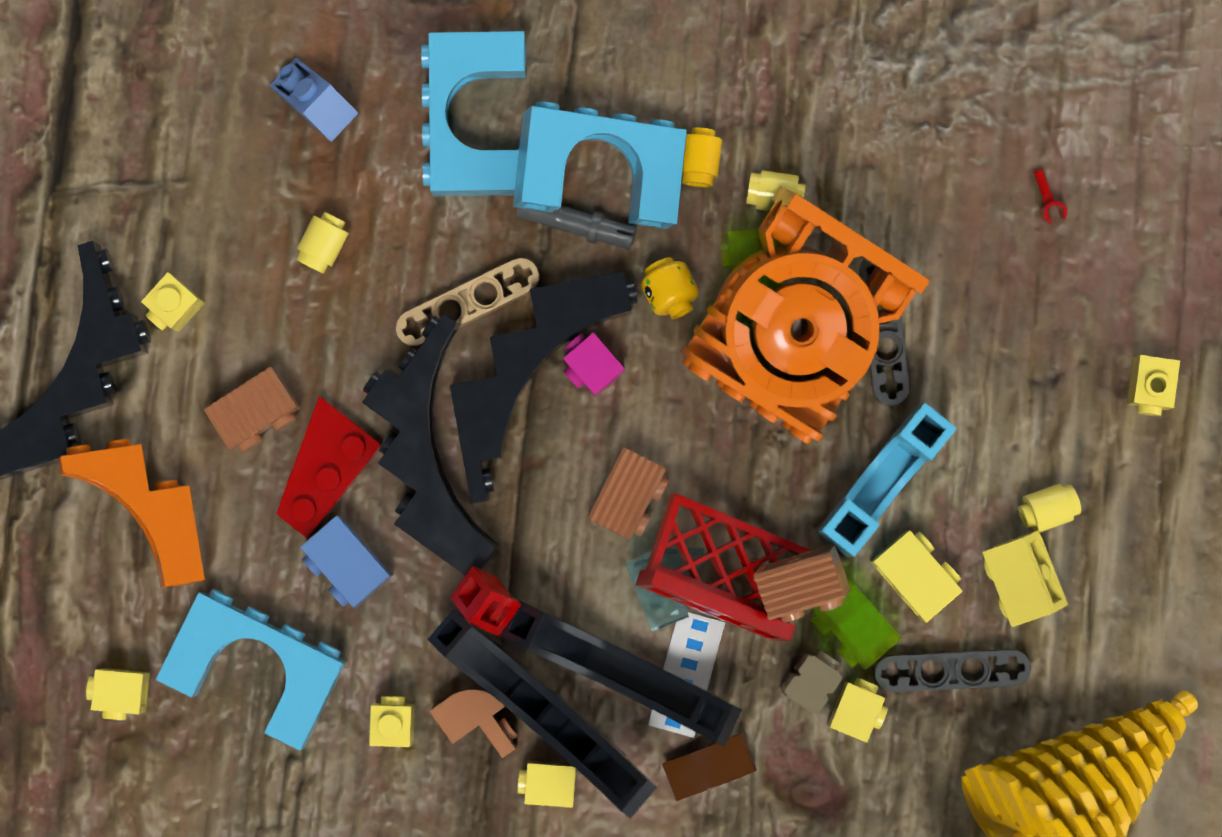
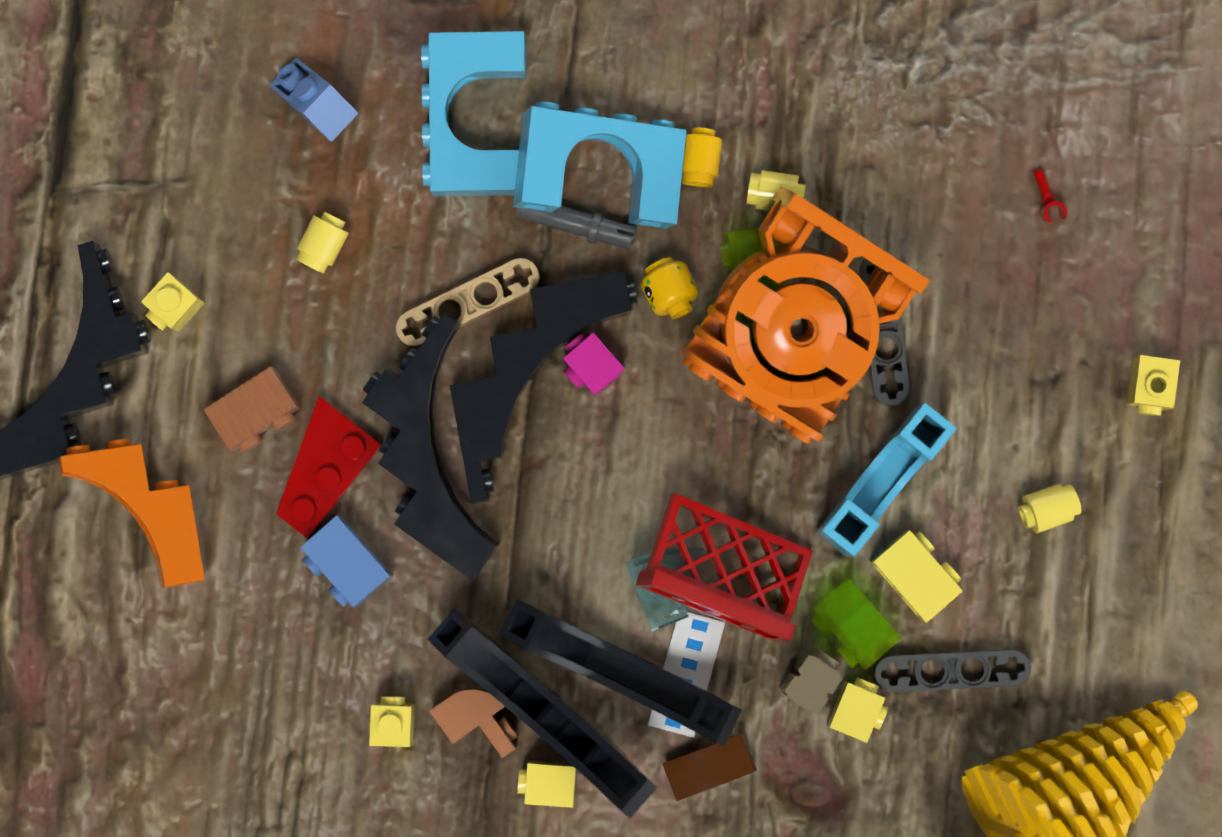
(118, 692): light yellow brick -> none
(308, 669): medium azure arch -> none
(485, 601): red brick -> none
(627, 495): nougat brick -> none
(802, 583): nougat brick -> none
(1024, 579): light yellow brick -> none

